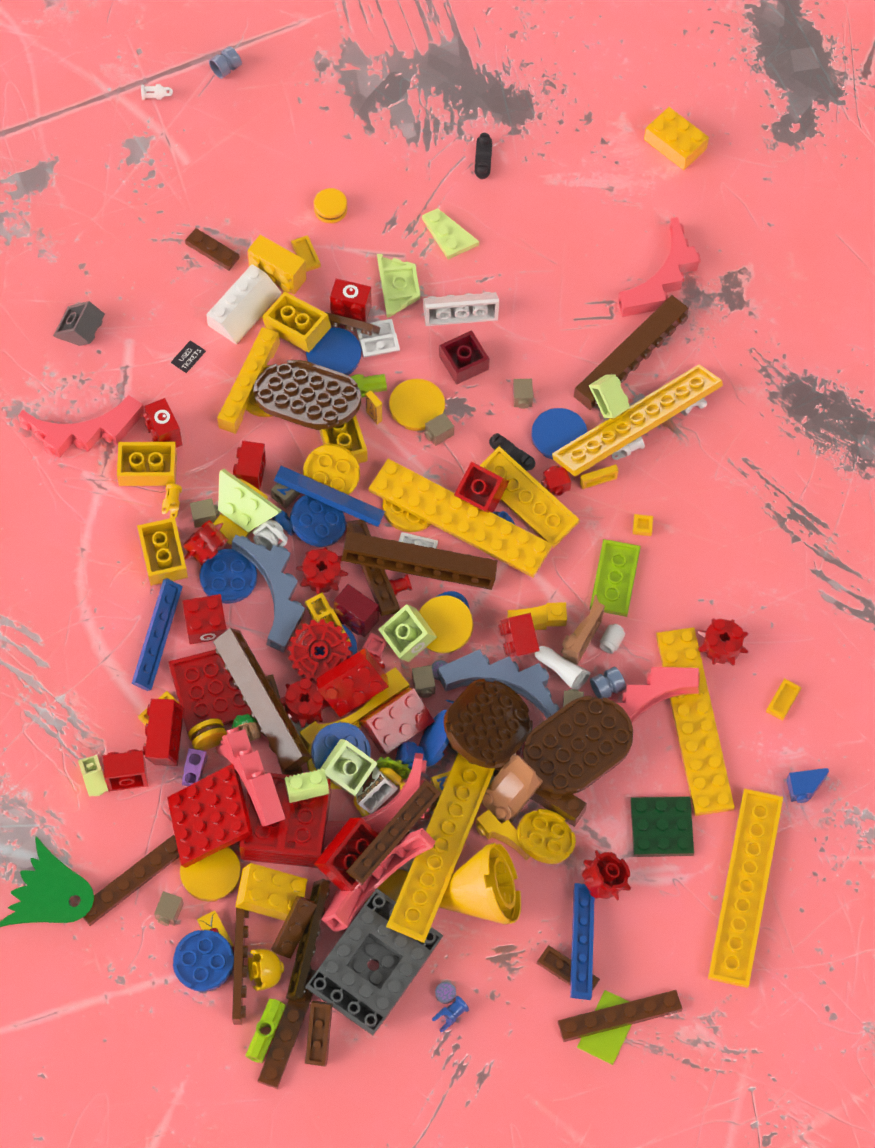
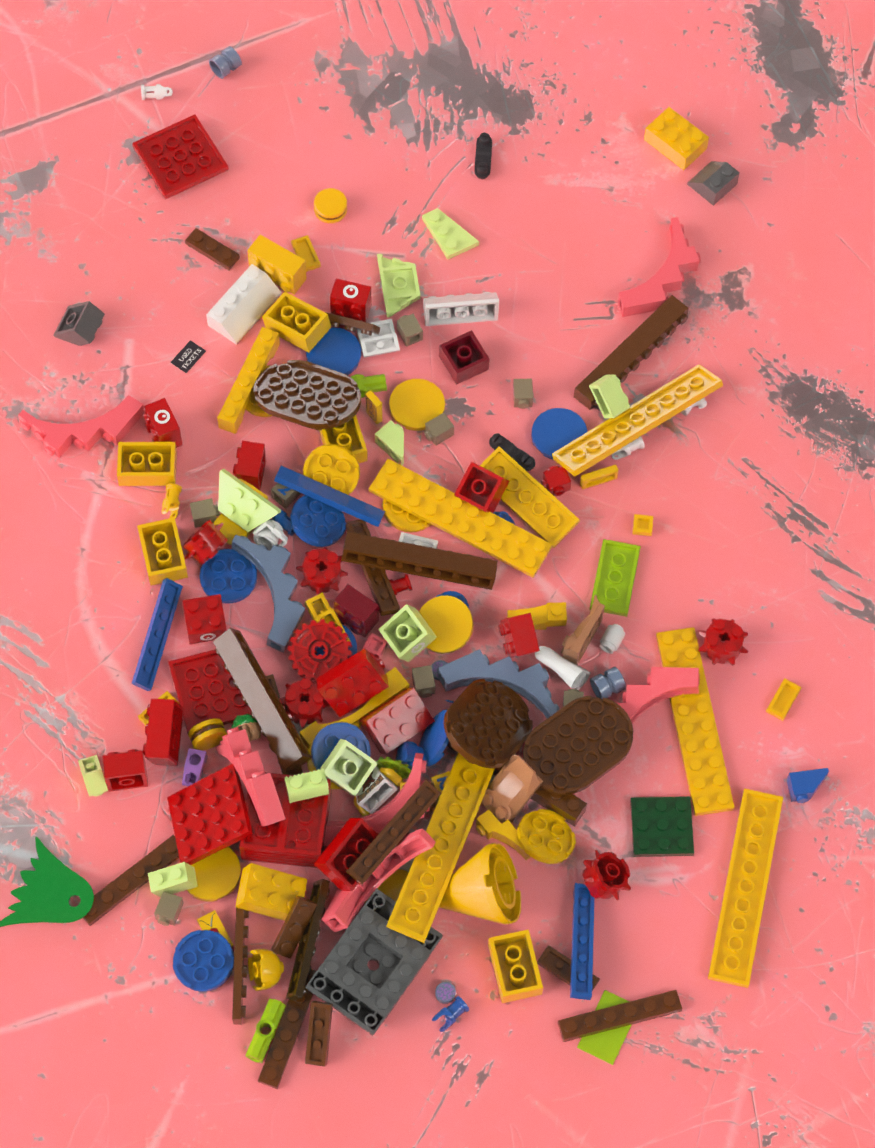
(173, 879): none -> yellowish green brick
(180, 156): none -> red plate
(391, 440): none -> yellowish green slope
(409, 329): none -> dark tan brick
(515, 966): none -> yellow brick
(714, 181): none -> dark grey slope

